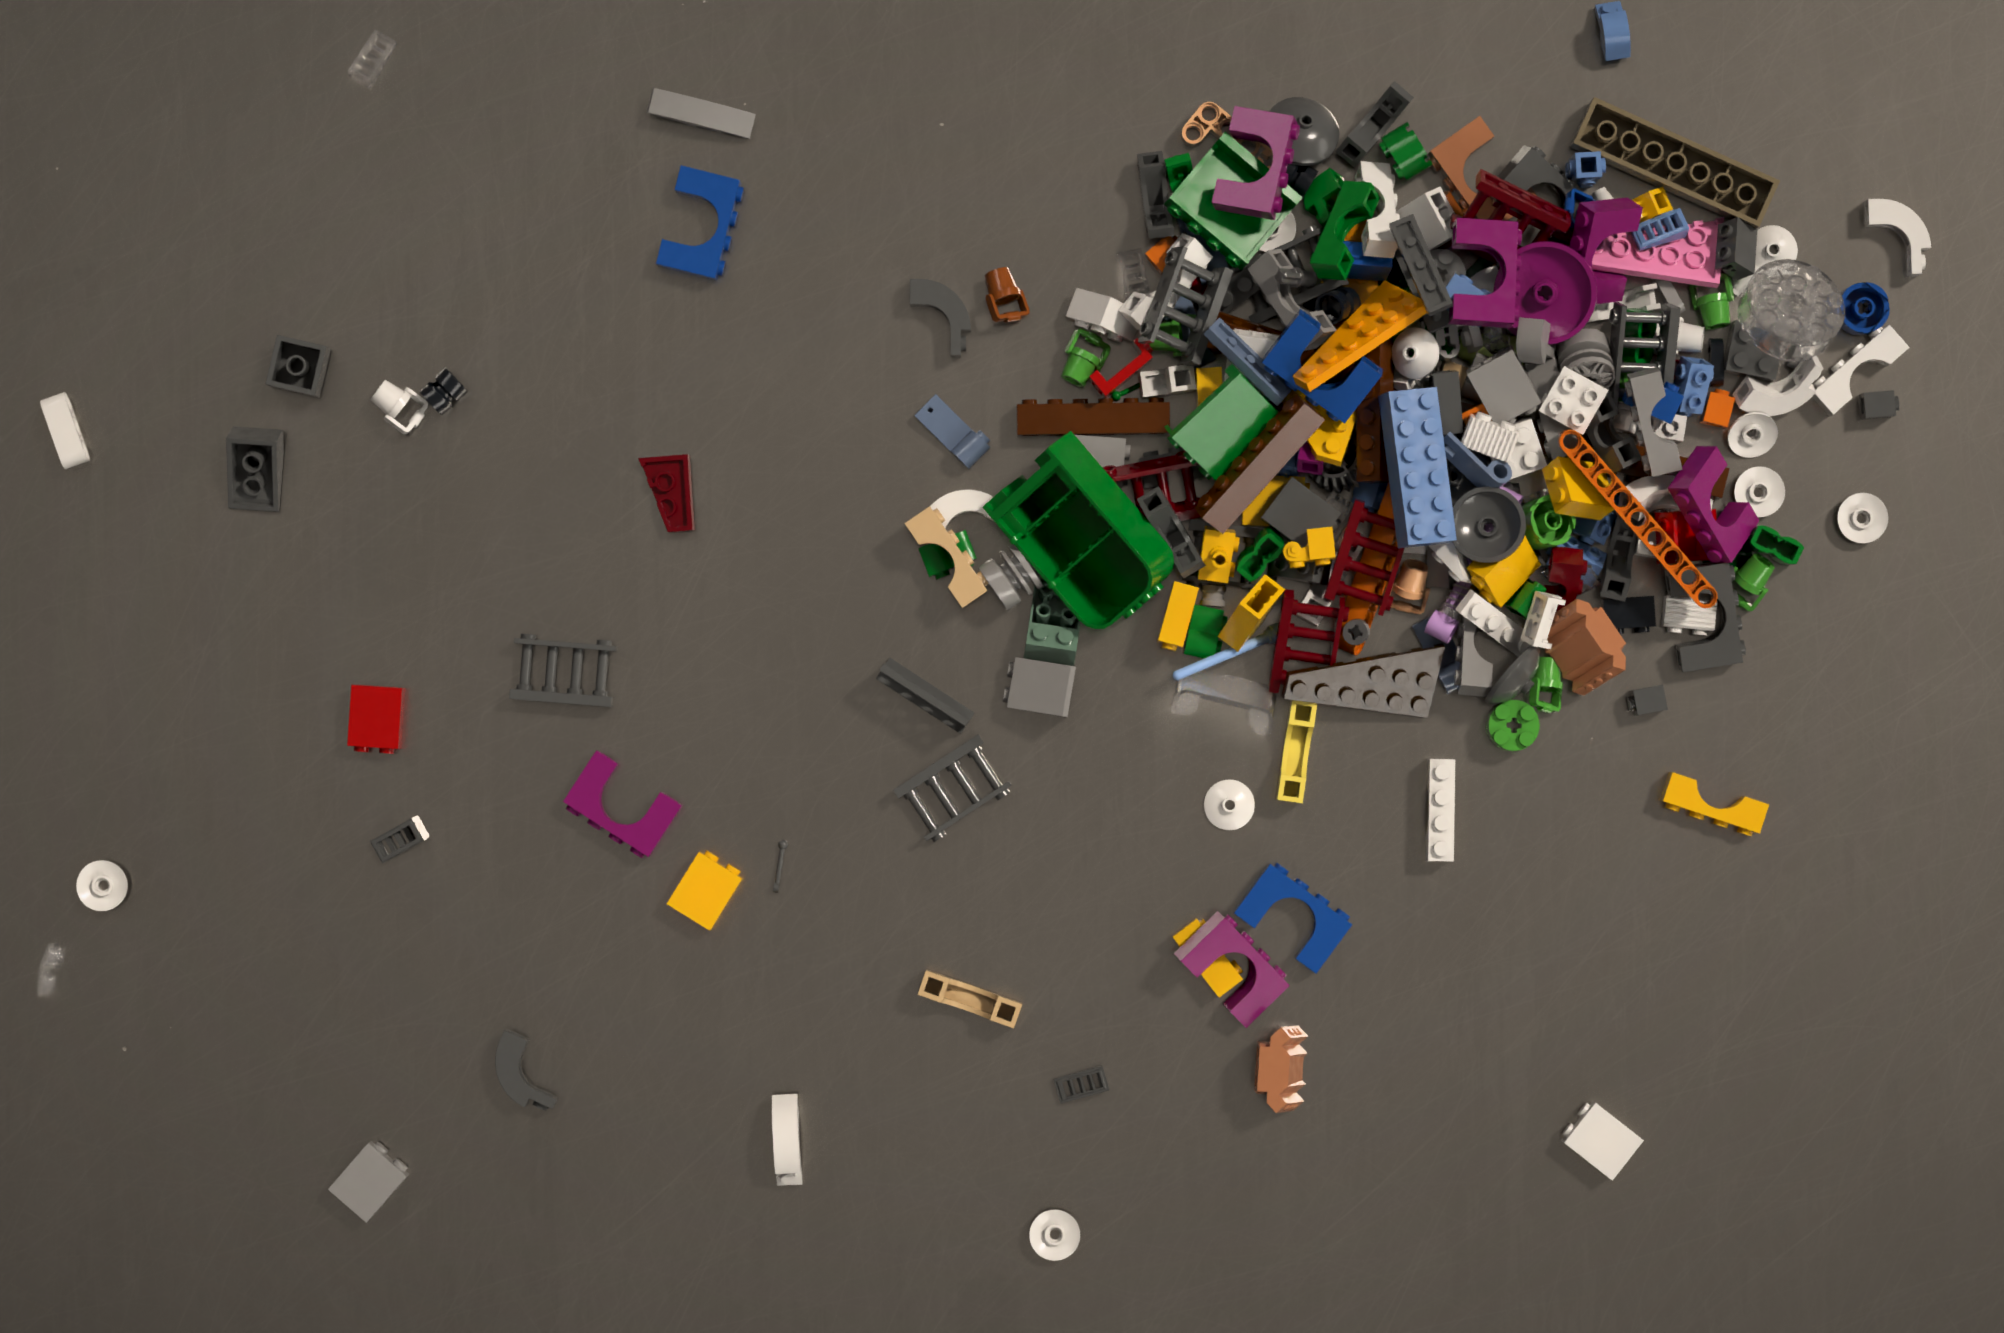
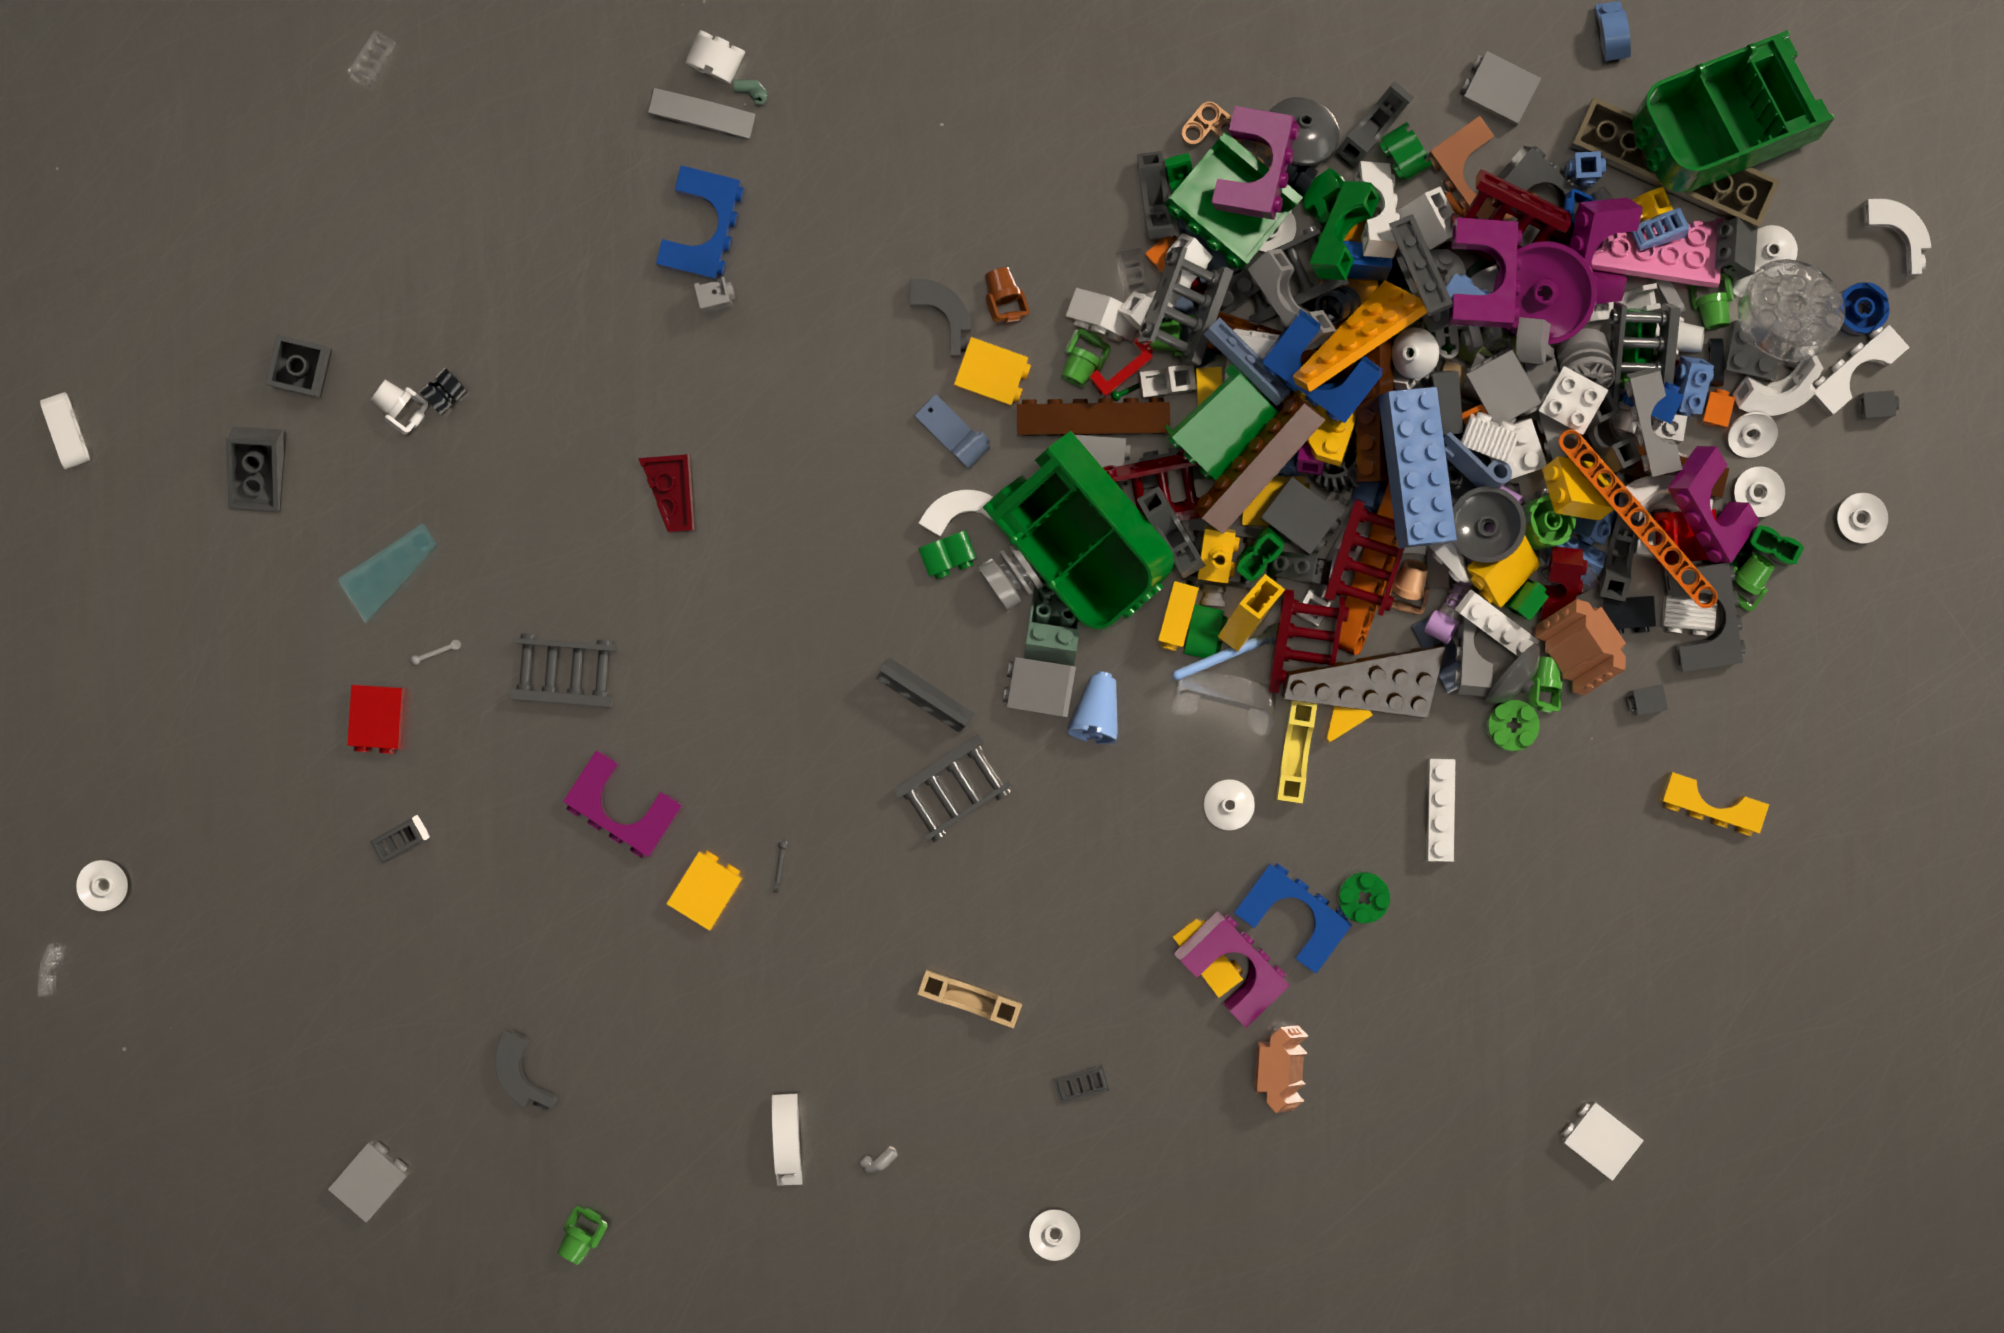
(383, 573): none -> clear light blue wing
(455, 644): none -> light grey hinge
(578, 1242): none -> bright green piece
(714, 57): none -> white brick
(714, 295): none -> light grey hinge
(753, 88): none -> sand green arm
(878, 1164): none -> light grey arm
(928, 529): tan arch -> none
(992, 372): none -> yellow brick
(1097, 711): none -> light blue cone
(1296, 277): flat silver axle -> none
(1319, 549): yellow brick -> none
(1344, 719): none -> yellow slope
(1349, 894): none -> green brick
(1361, 631): flat silver wheel -> none
(1500, 88): none -> light grey brick
(1540, 619): white hinge -> none
(1728, 115): none -> green piece

